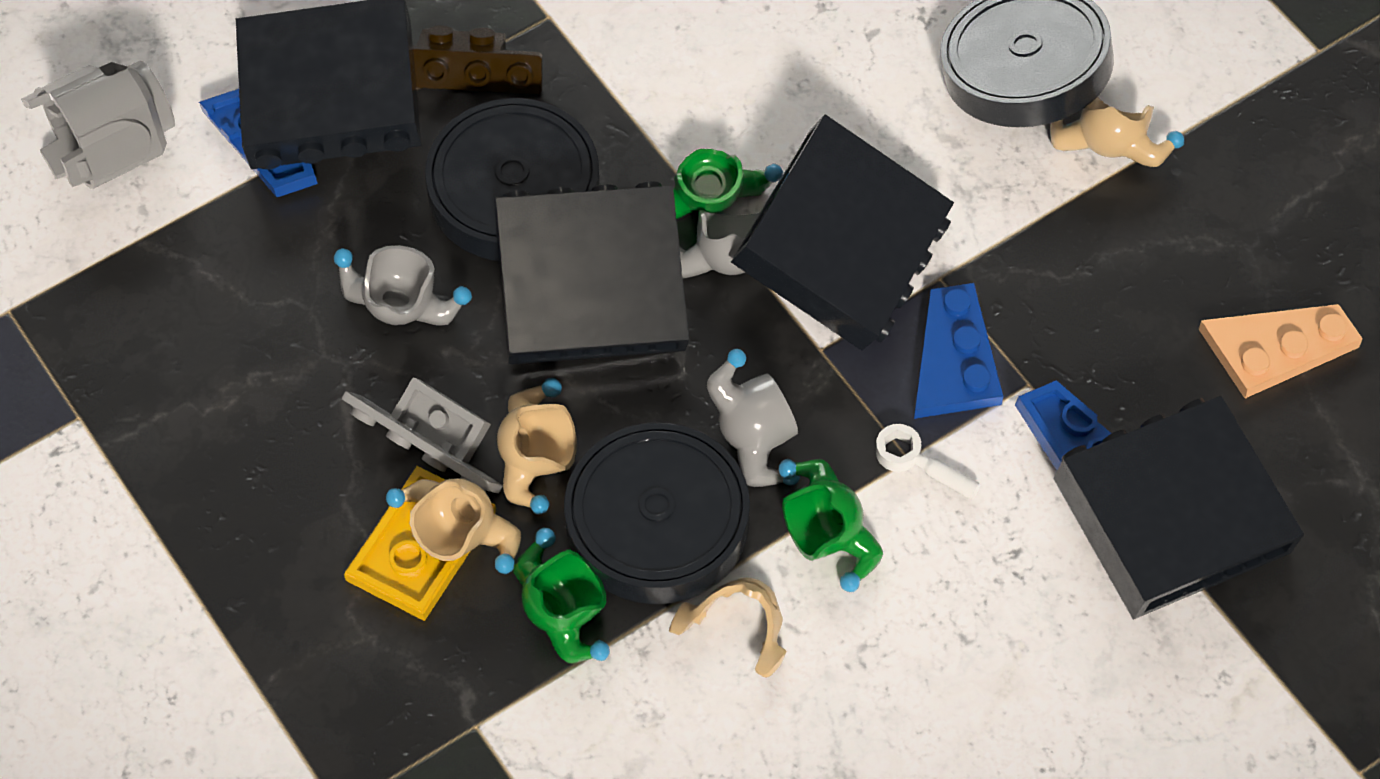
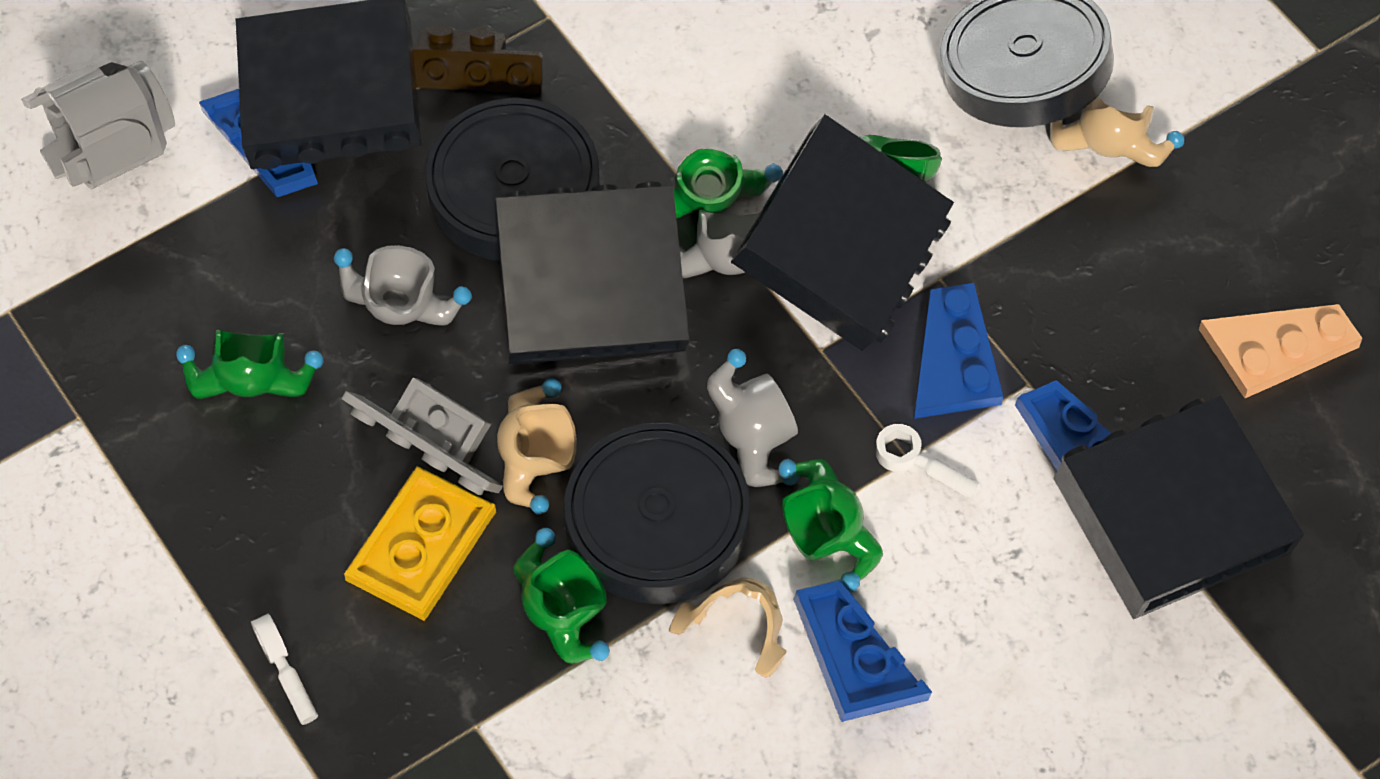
(247, 367): none -> green piece
(276, 652): none -> white piece
(456, 519): tan piece -> none
(853, 657): none -> blue wing
(913, 155): none -> green piece

